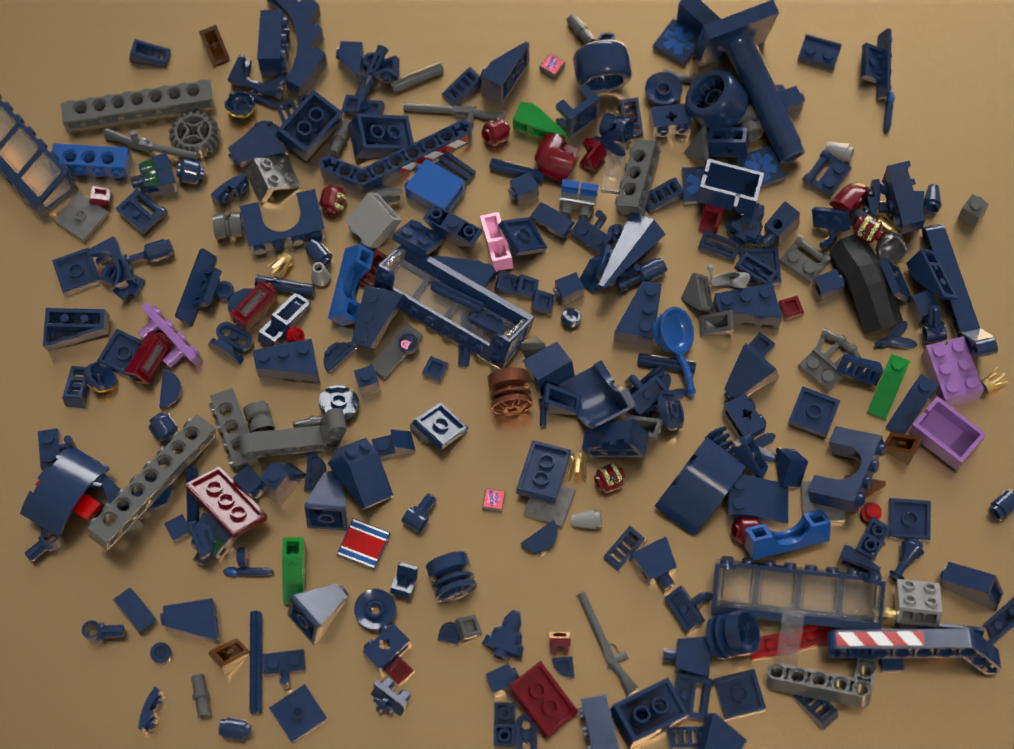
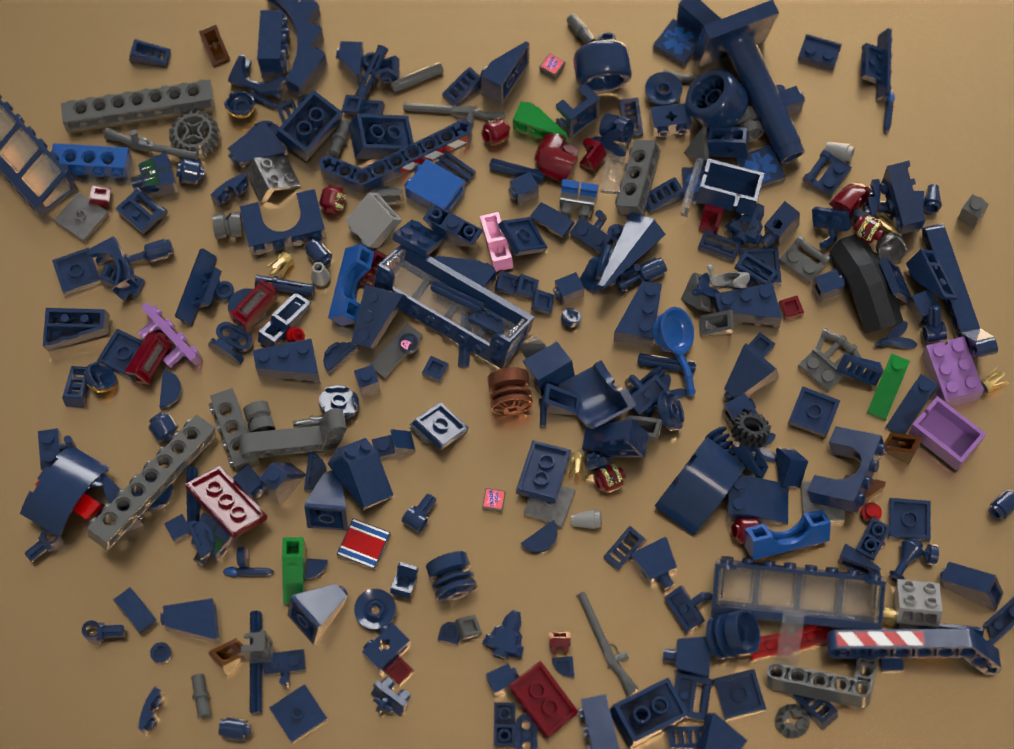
(261, 650): none -> dark grey hinge
(315, 568): none -> dark blue tile
(597, 461): none -> dark blue plate
(692, 186): none -> clear tile
(702, 287): none -> dark blue piece
(753, 438): none -> black tyre
(788, 729): none -> dark grey gear
(931, 554): none -> dark blue tile

